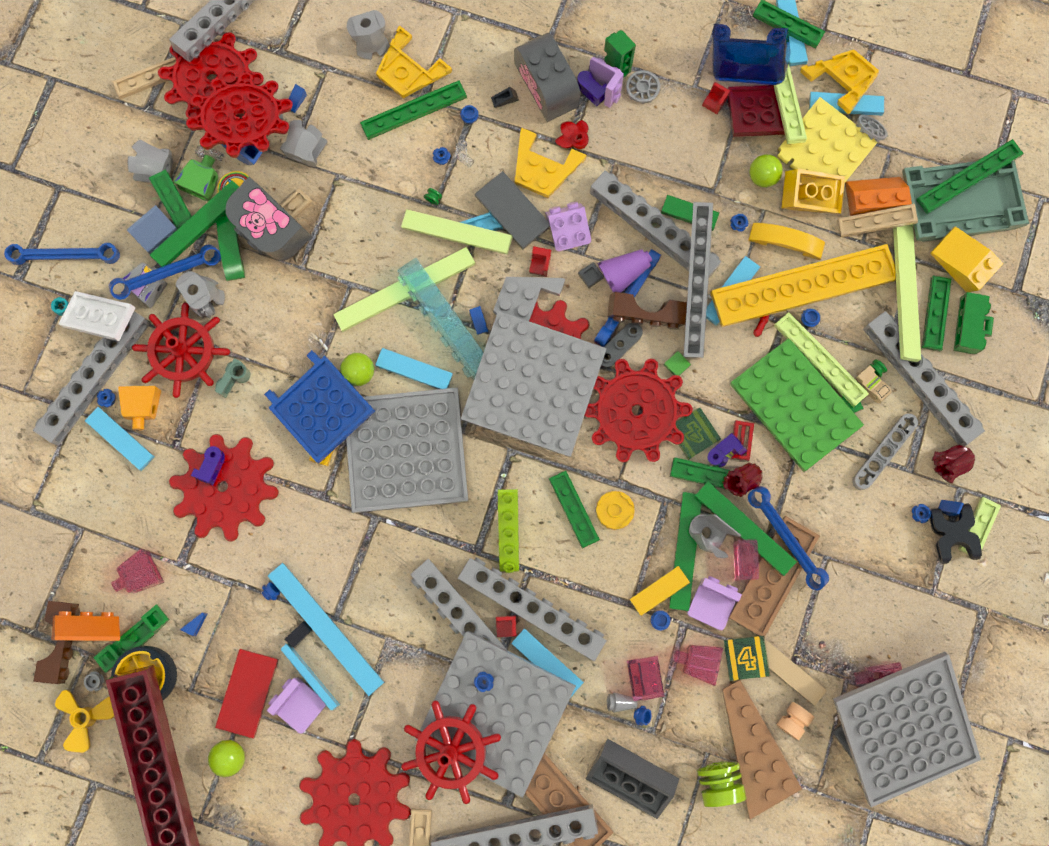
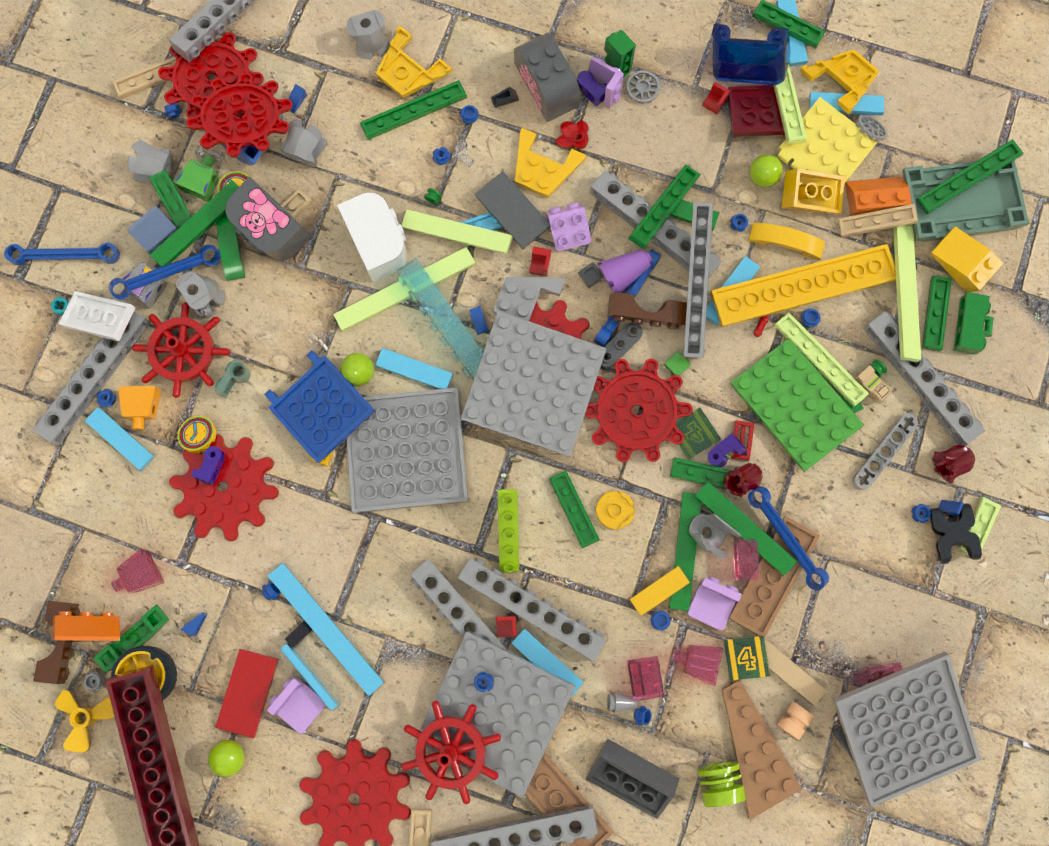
(172, 110): none -> blue plate
(196, 434): none -> tile
(375, 234): none -> white brick
(664, 207): none -> green tile

